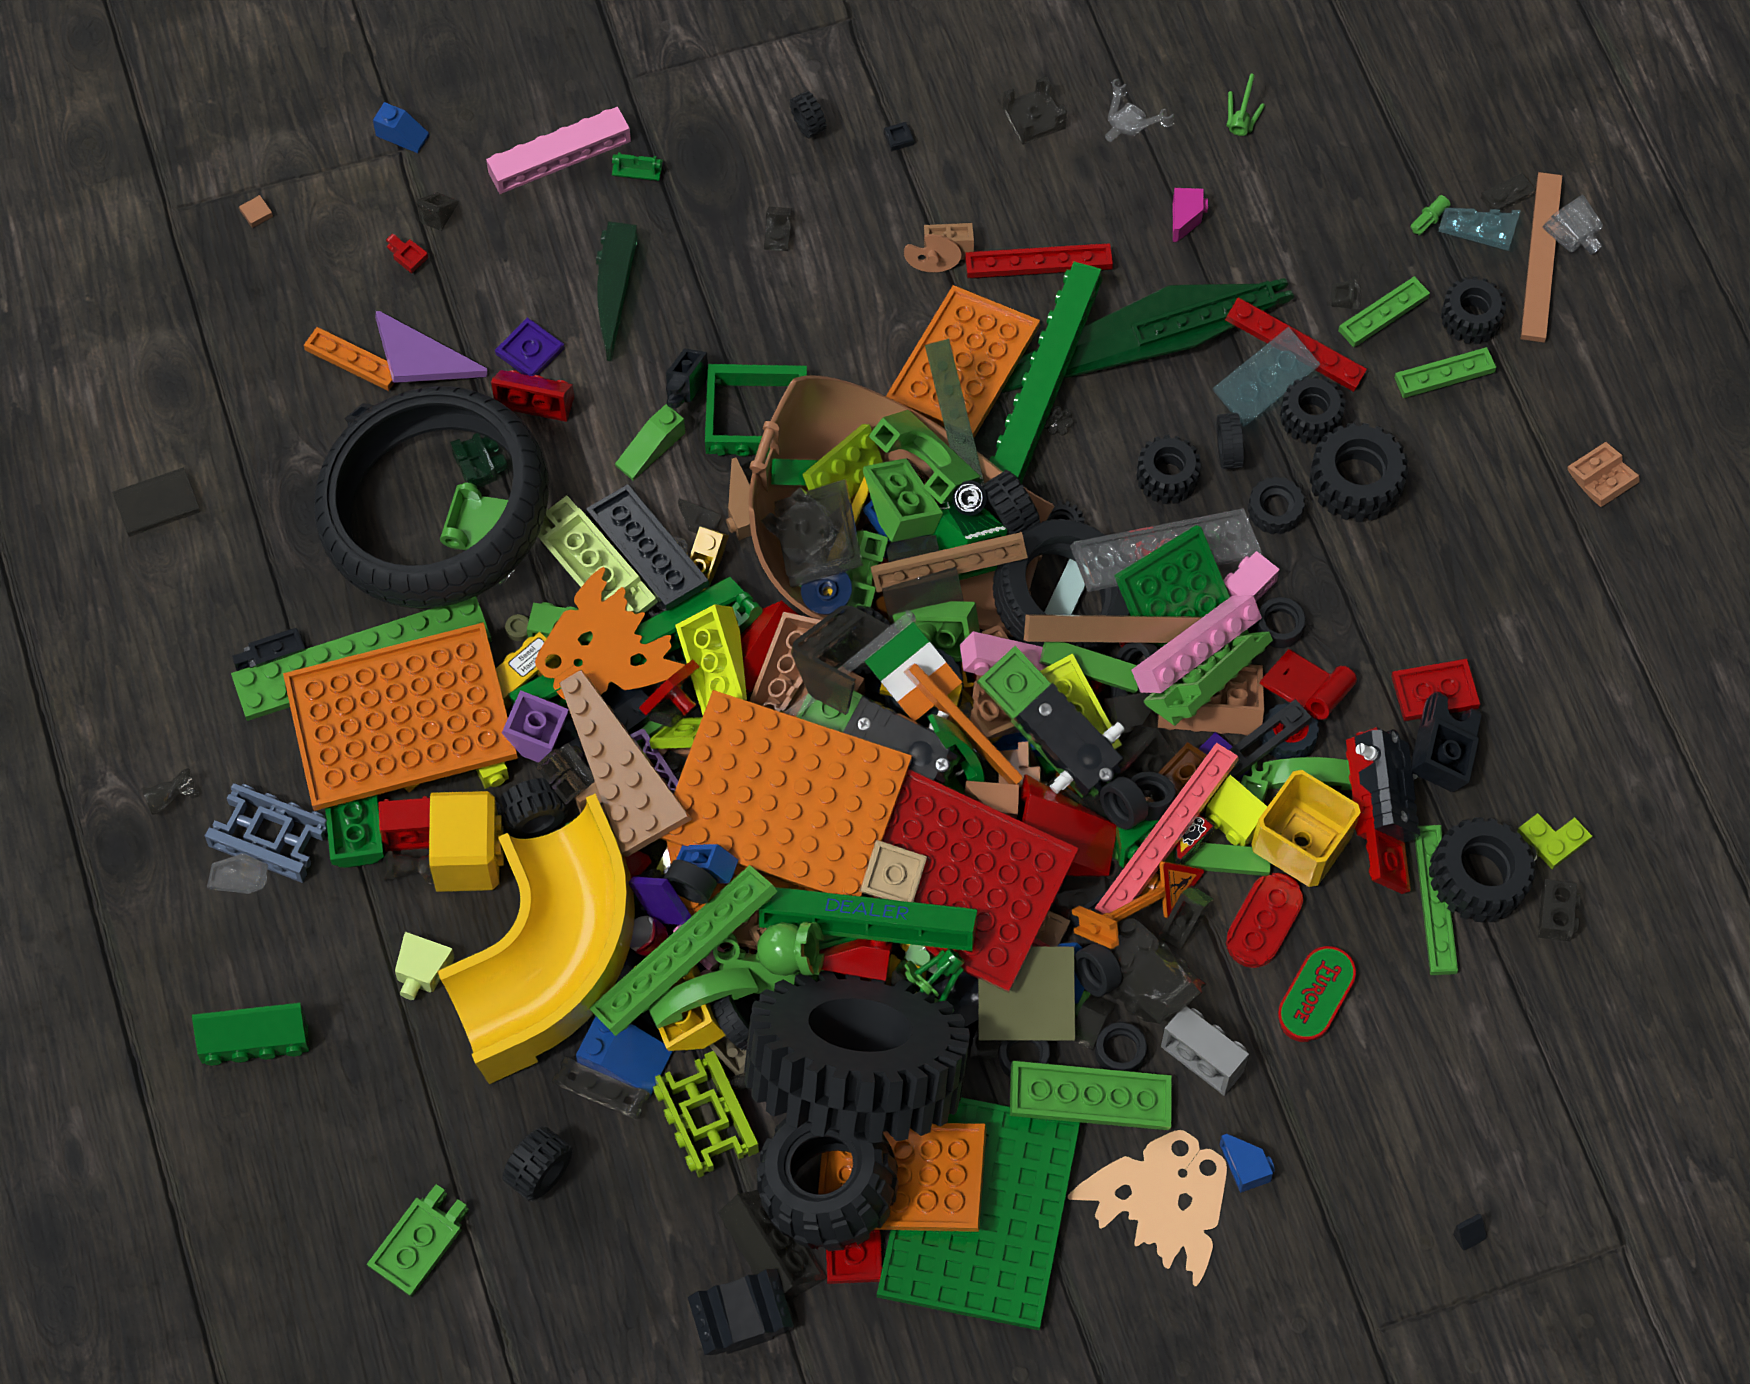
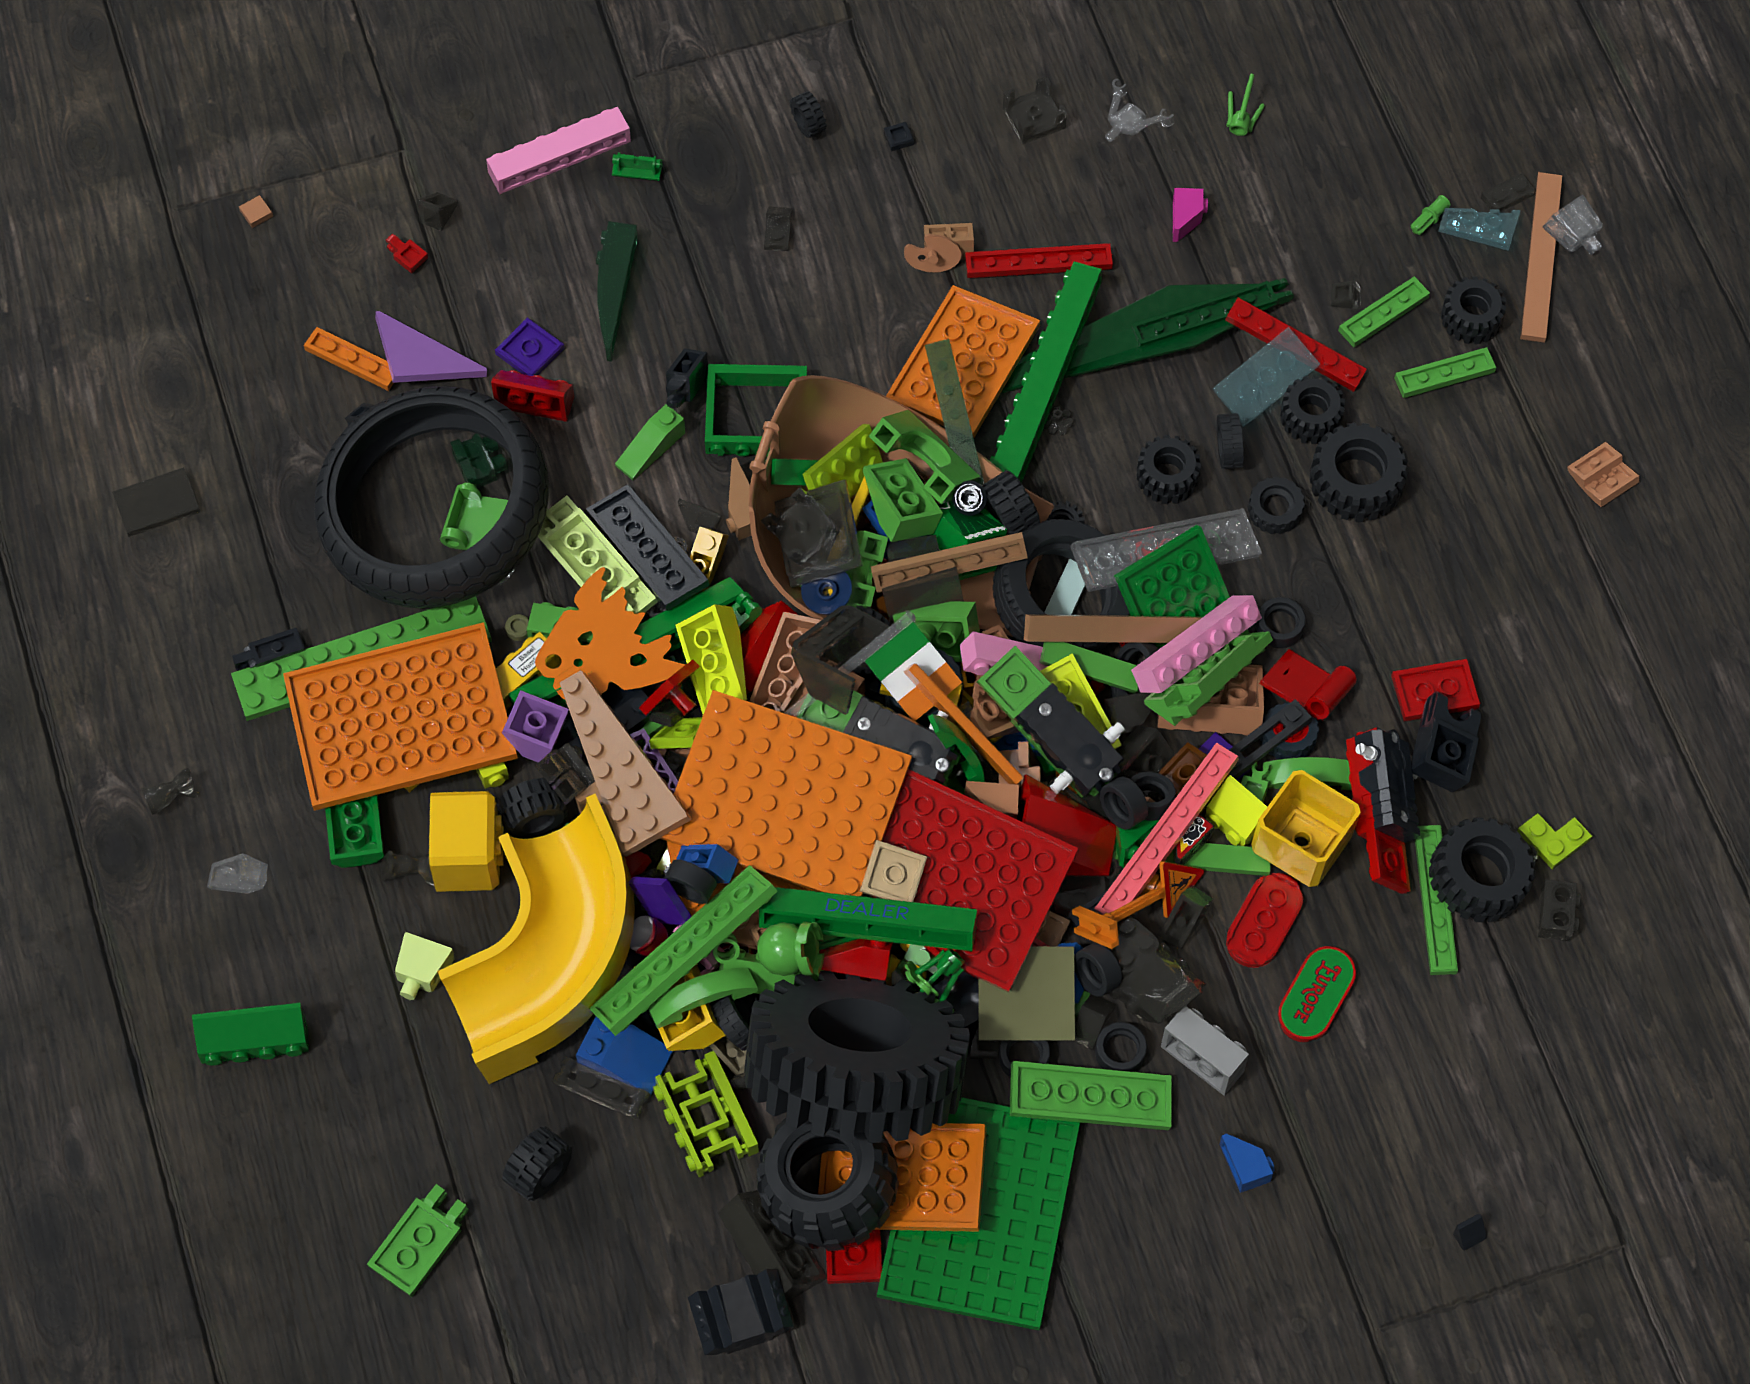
(272, 809): sand blue fence -> none
(399, 128): blue slope -> none
(405, 824): red container -> none
(1156, 1196): light nougat piece -> none
(1253, 577): bright pink brick -> none

